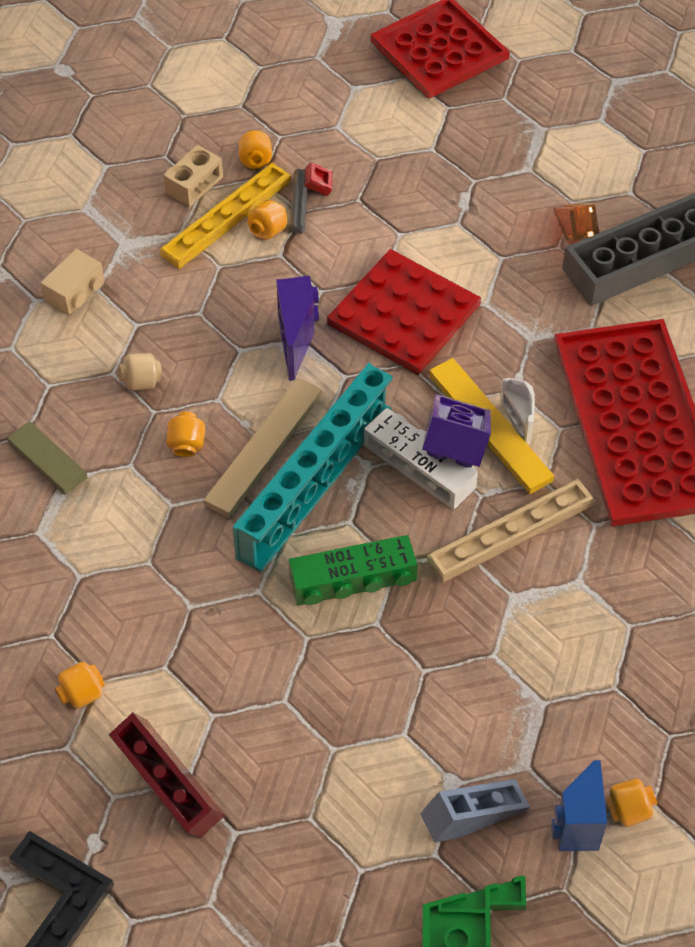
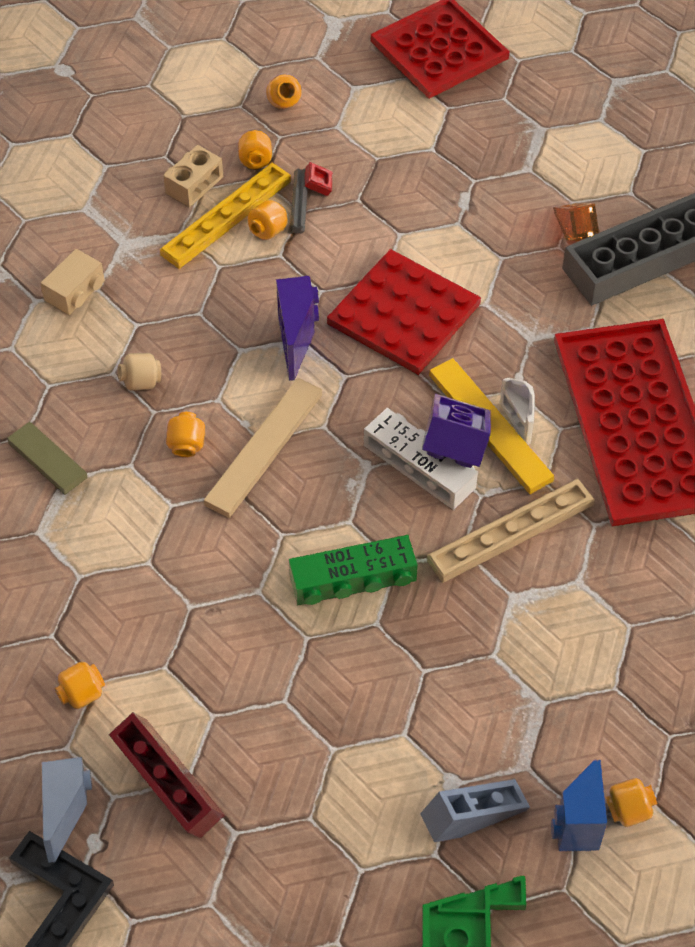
(64, 801): none -> sand blue slope
(283, 91): none -> light orange head
(310, 470): teal tile -> none

